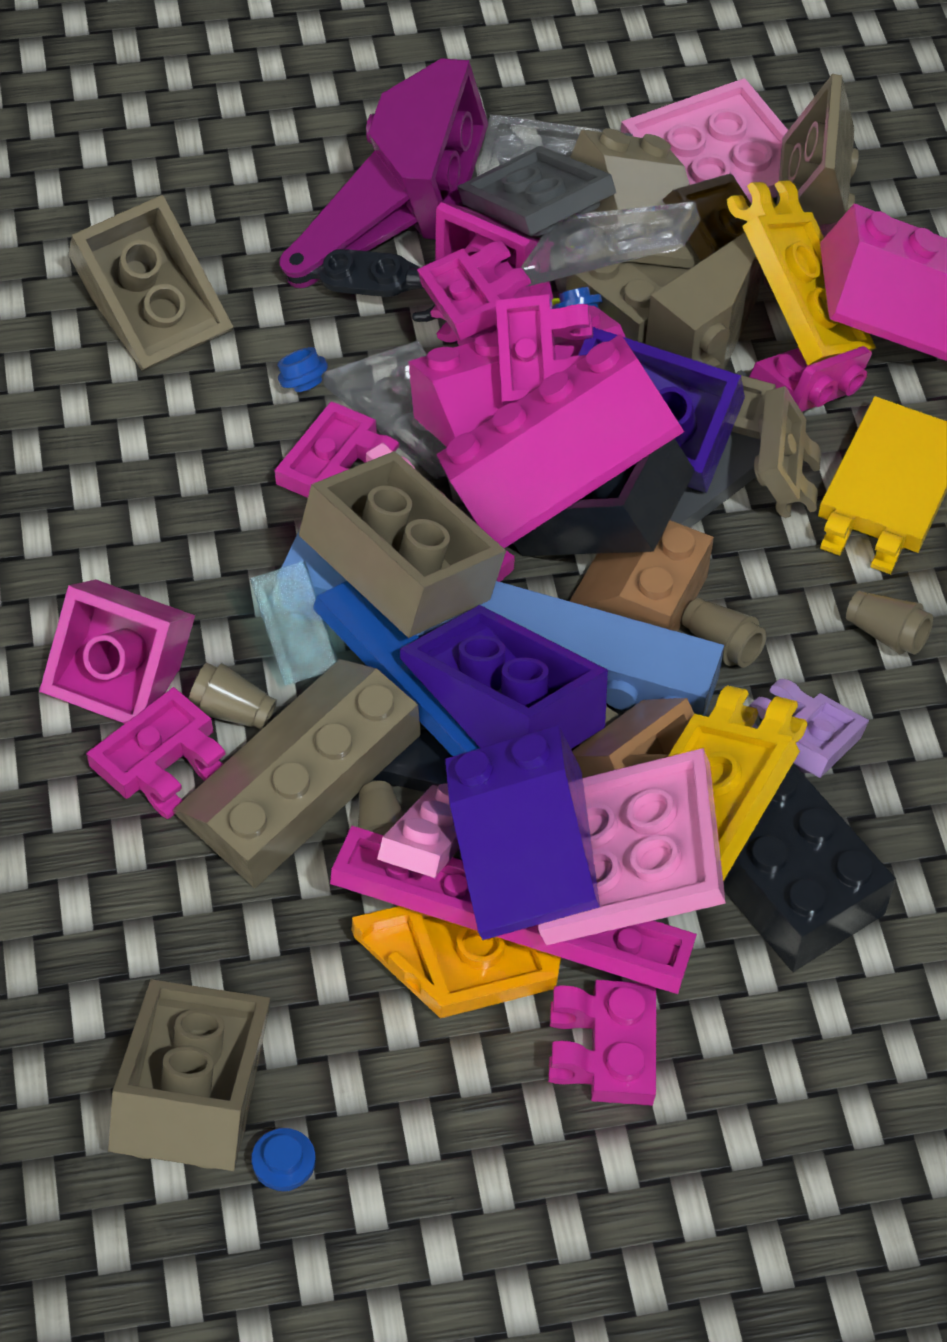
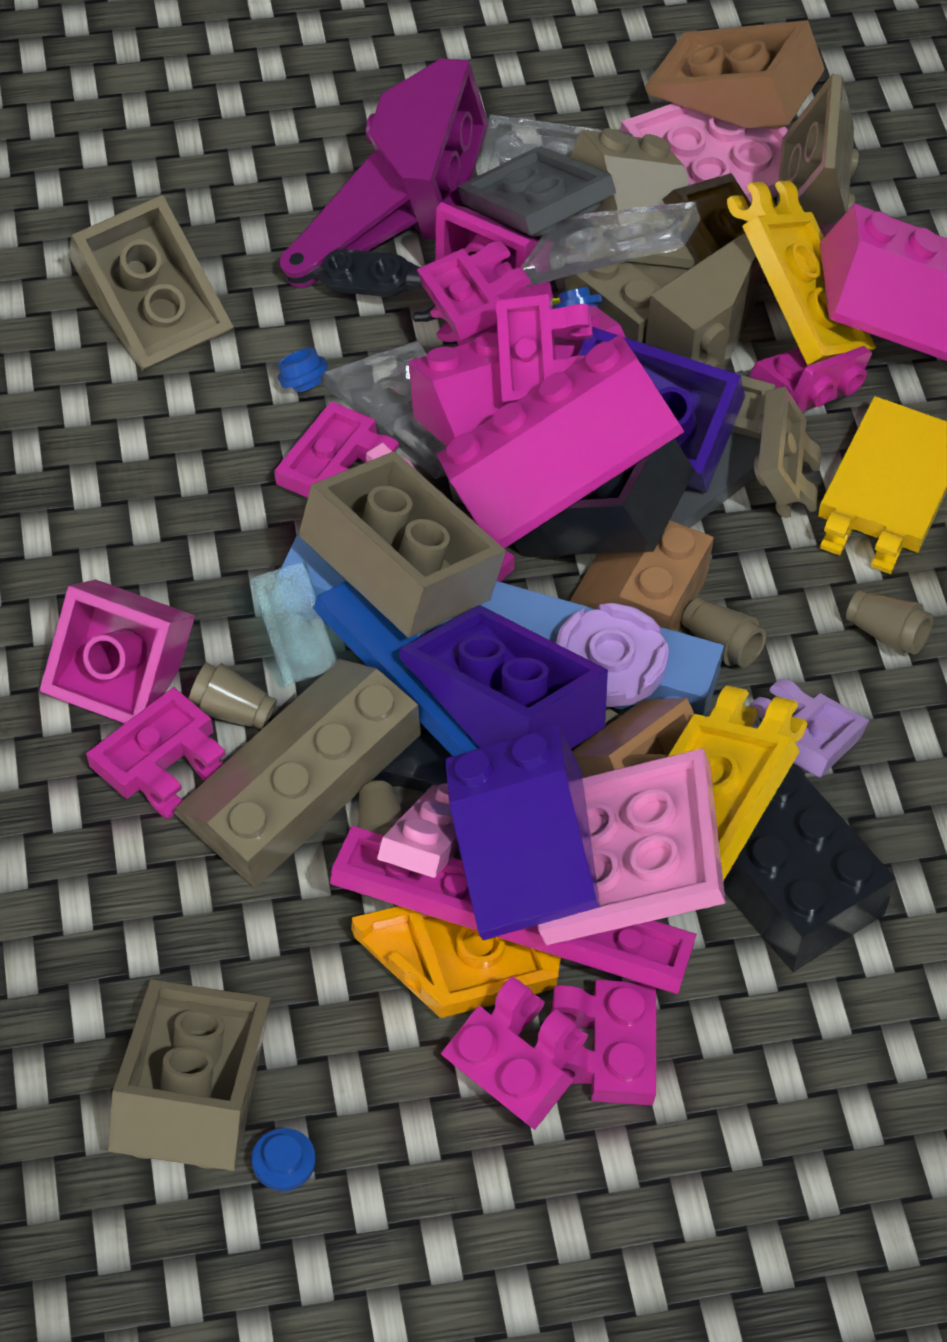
(505, 1065): none -> dark pink plate
(623, 643): none -> lavender tile
(742, 73): none -> medium nougat slope

